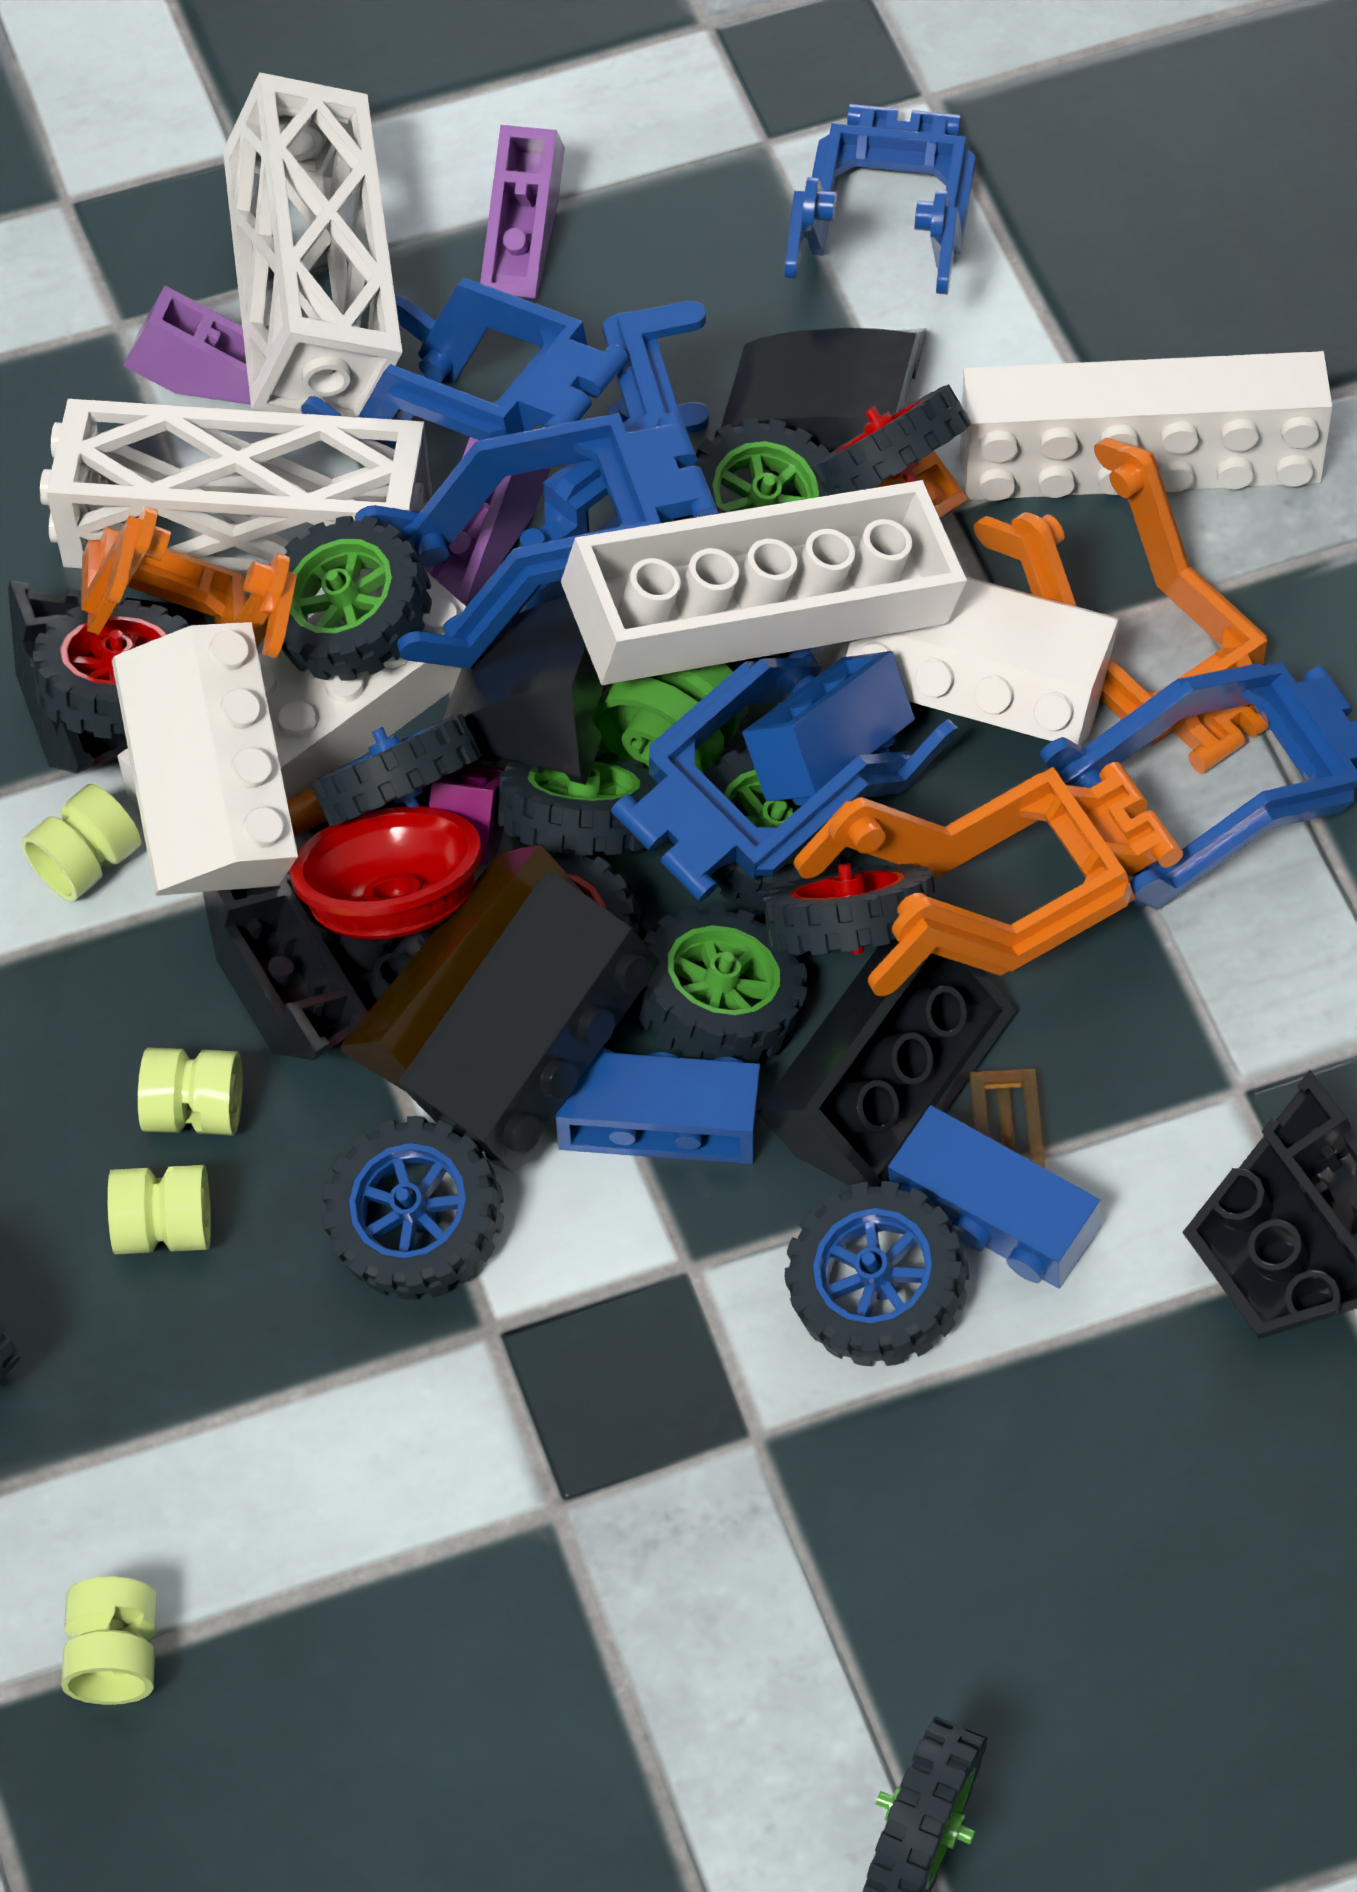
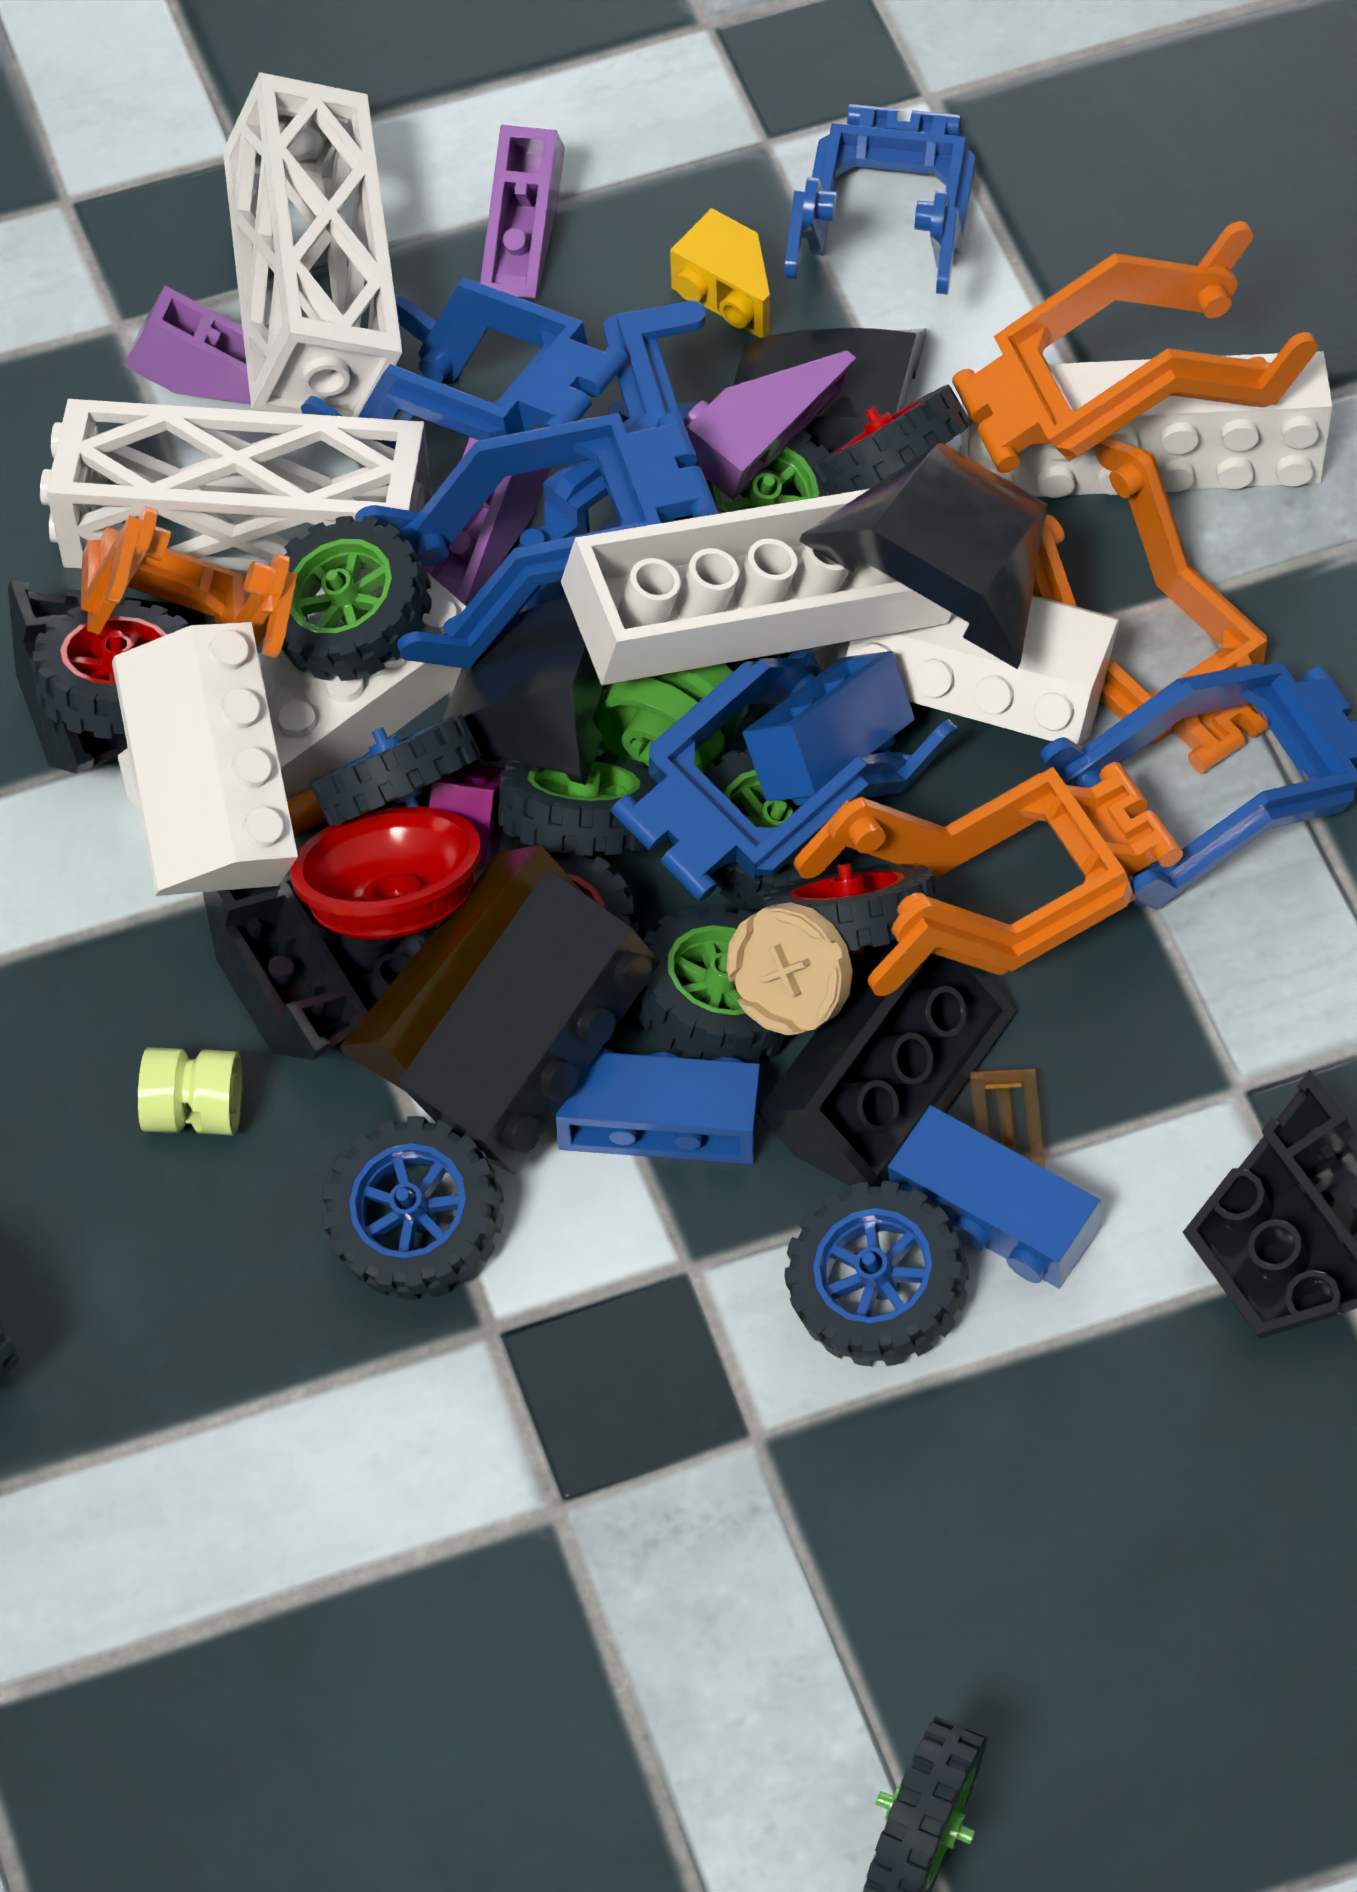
(73, 849): yellowish green wheel -> none
(109, 1641): yellowish green wheel -> none
(159, 1209): yellowish green wheel -> none
(723, 271): none -> yellow slope
(760, 418): none -> medium lavender slope
(789, 968): none -> tan tile
(949, 537): none -> black wedge
(1024, 405): none -> orange piece

